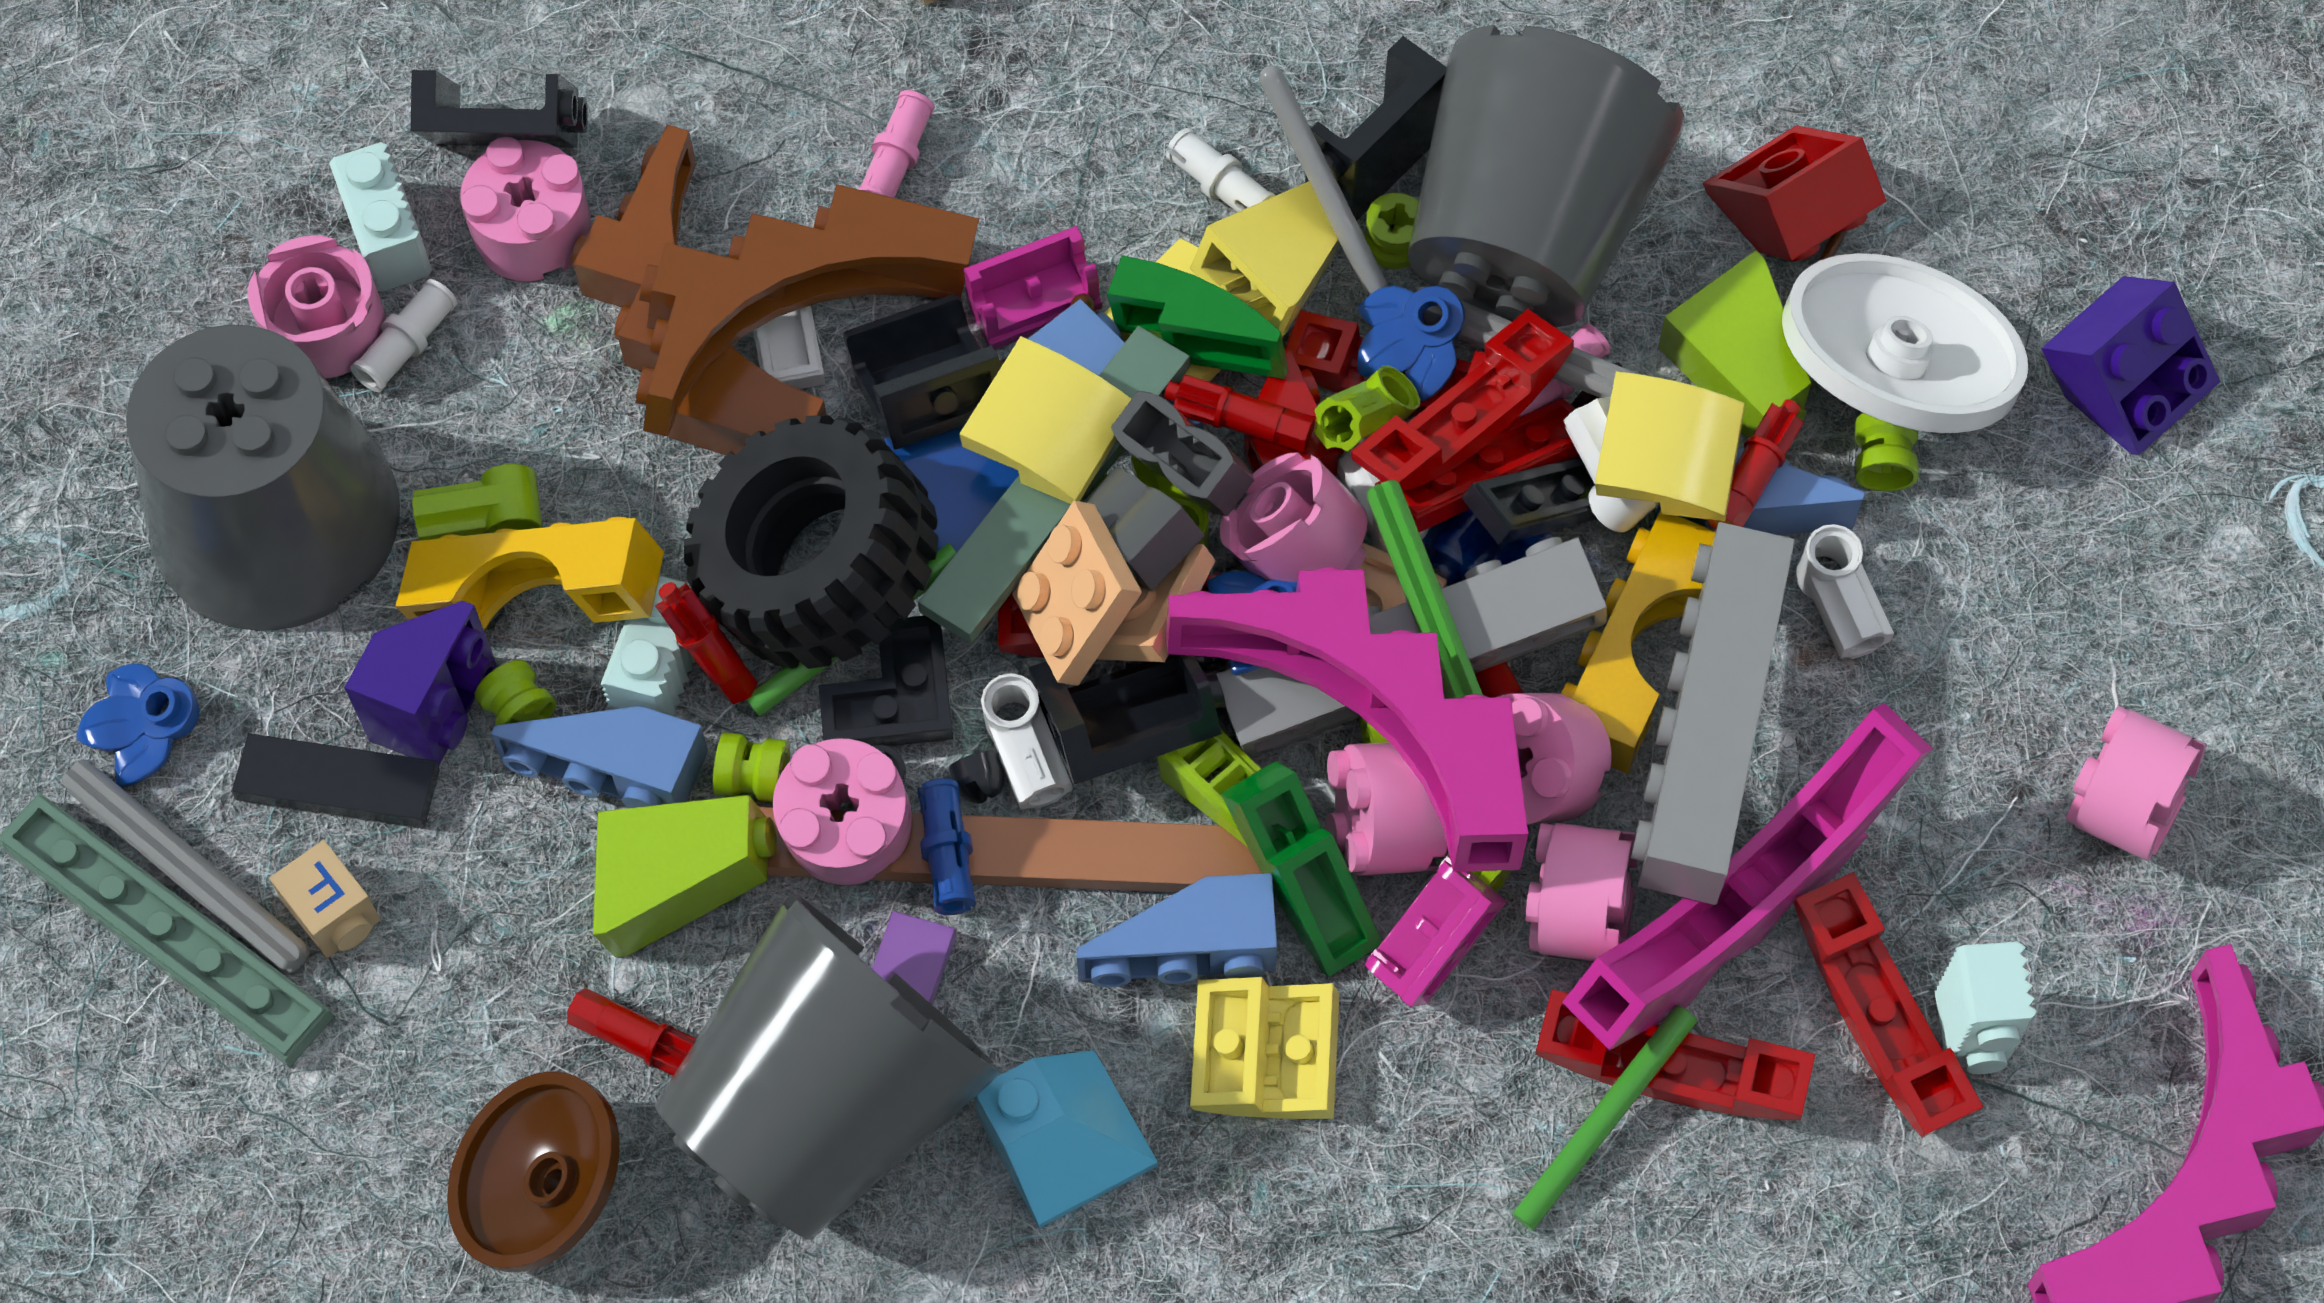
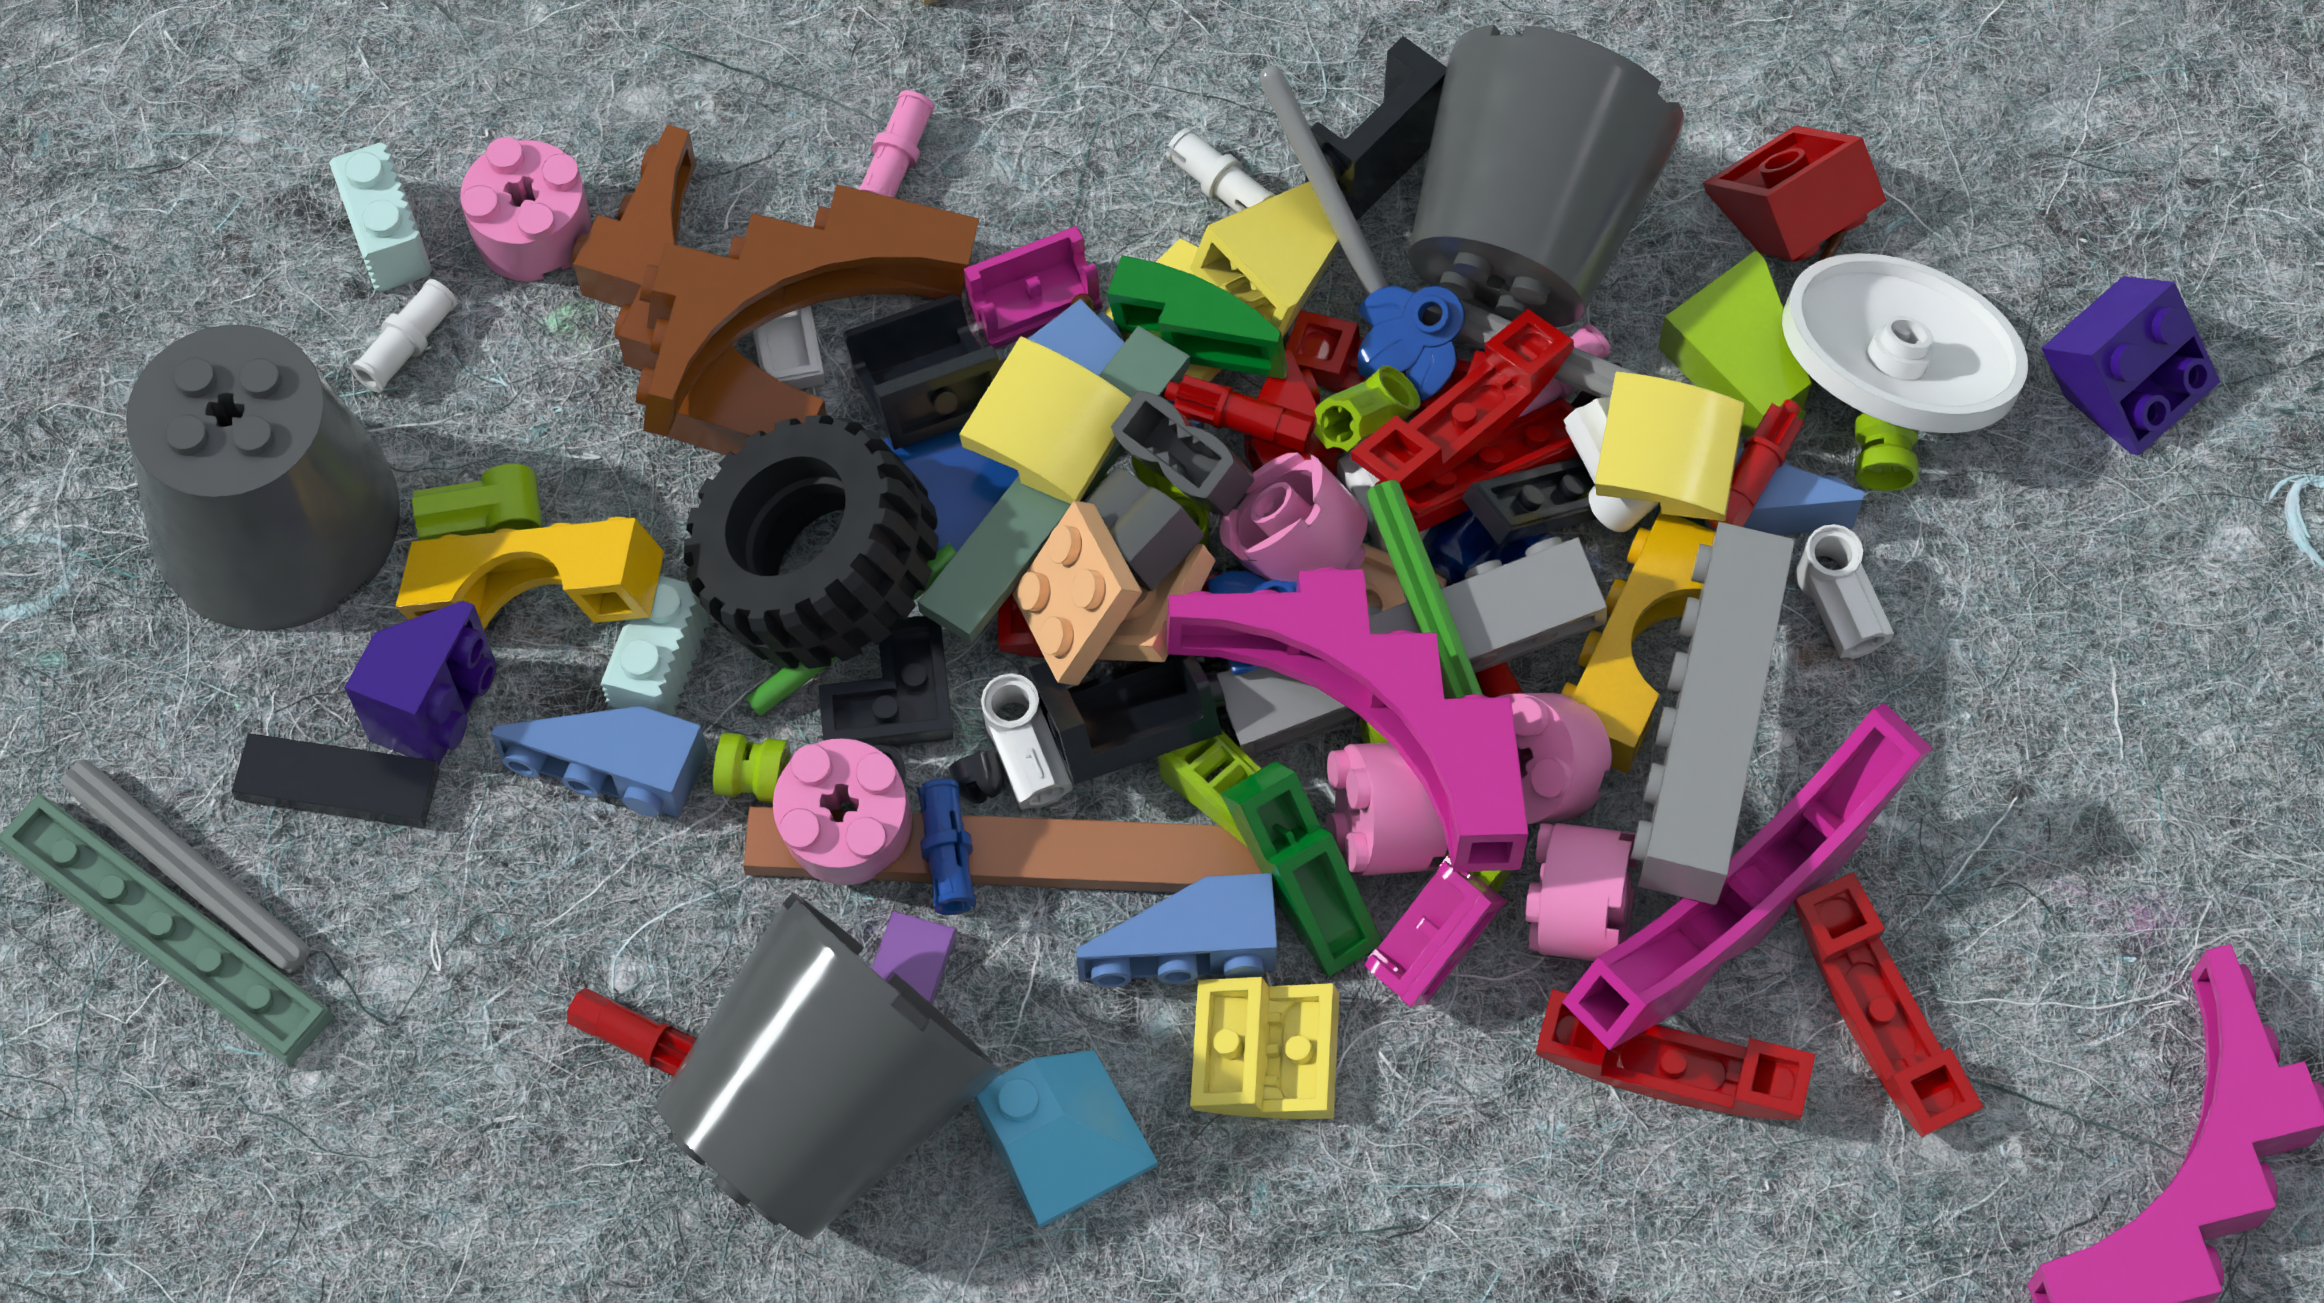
(133, 724): blue plate -> none
(319, 301): bright pink brick -> none
(325, 900): tan brick -> none
(441, 121): black panel -> none
(513, 694): lime wheel -> none
(533, 1172): reddish brown dish -> none
(674, 865): lime slope -> none
(705, 641): red piece -> none
(1391, 245): lime wheel -> none
(1604, 1117): bright green bar -> none
(1985, 1004): light aqua brick -> none
(2135, 783): bright pink brick -> none

